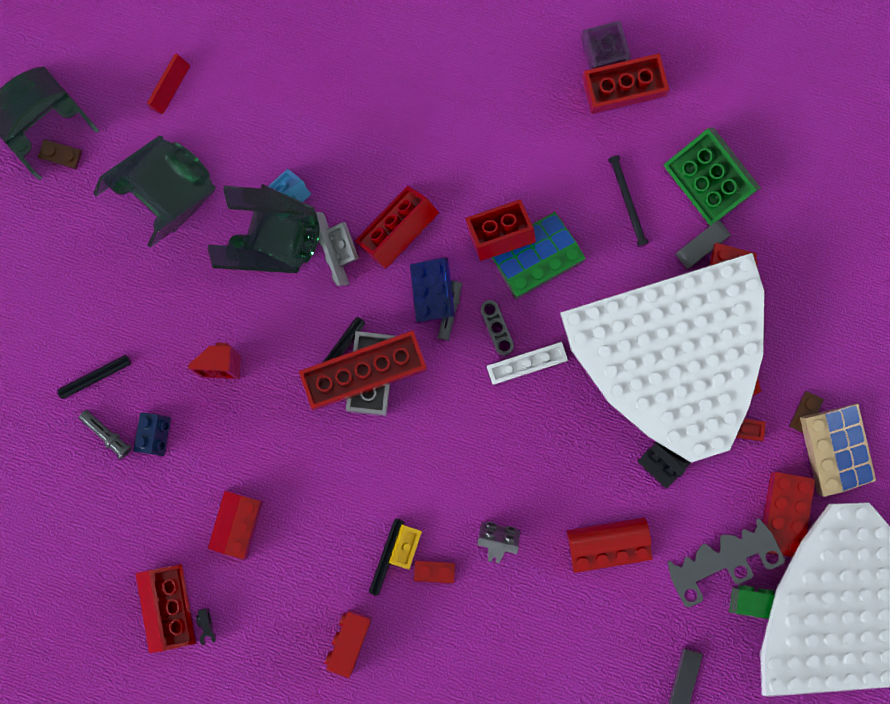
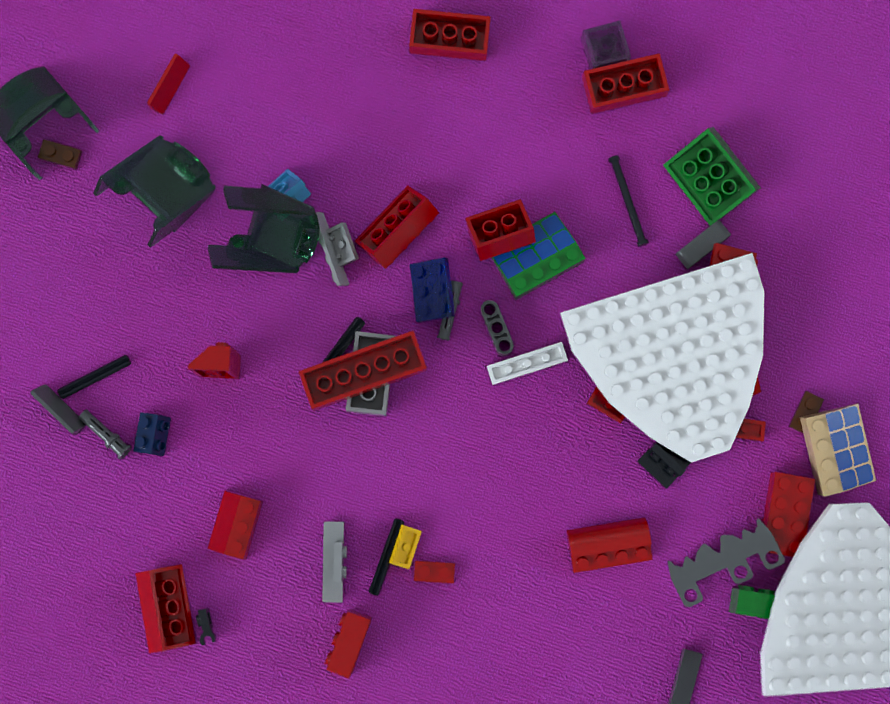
(58, 408): none -> dark grey slope
(333, 567): none -> light grey bracket
(449, 34): none -> red brick
(498, 540): flat silver plate -> none
(600, 403): none -> red plate

